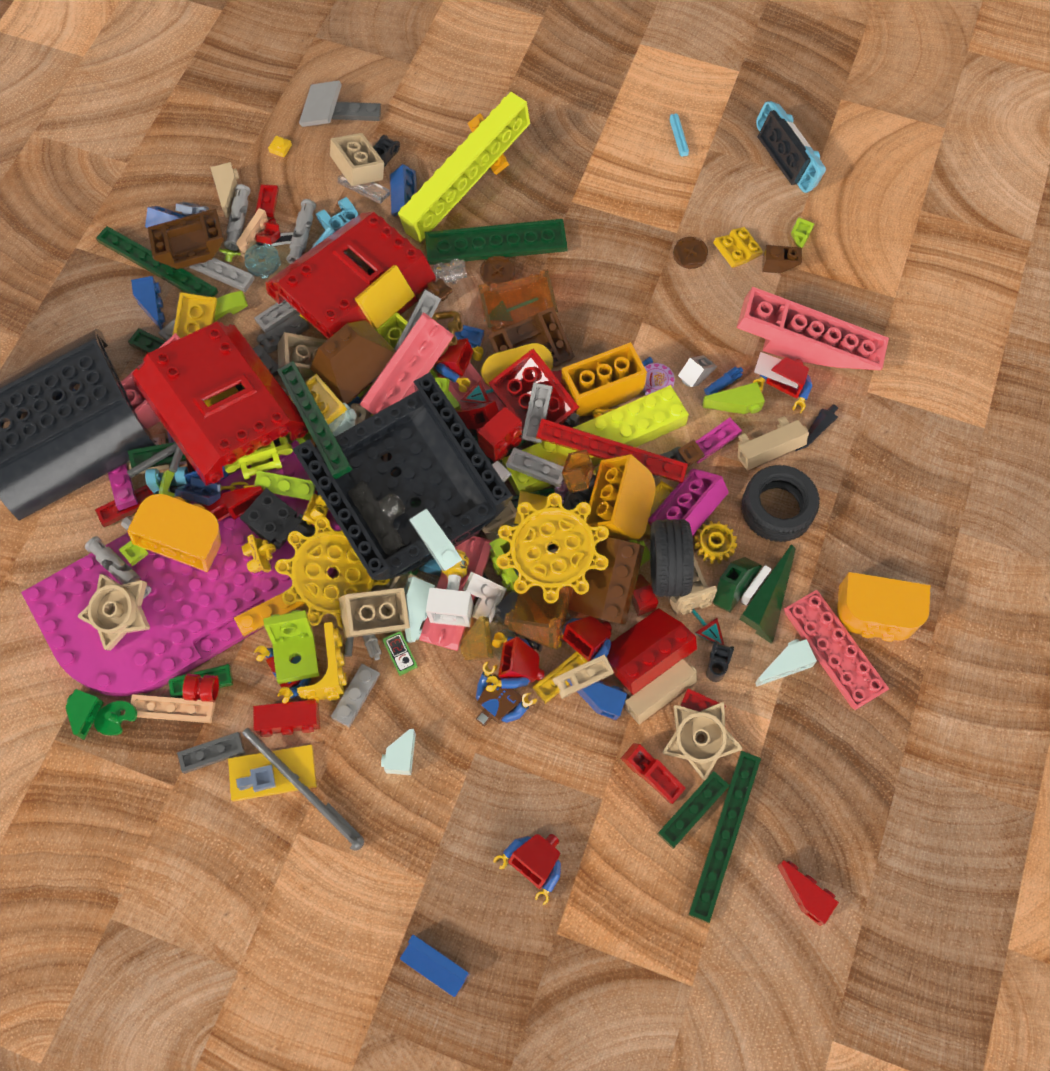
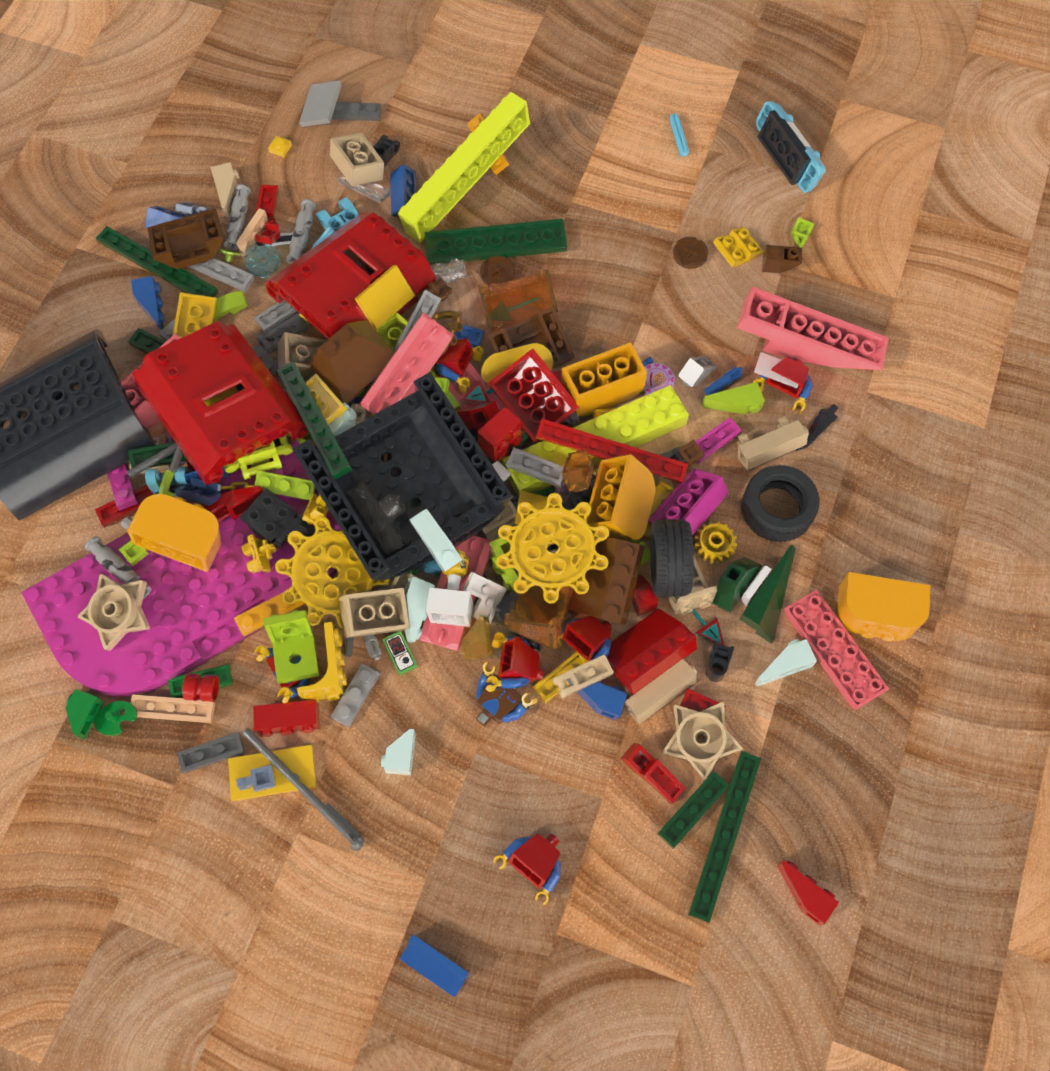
(536, 411): light grey plate -> none

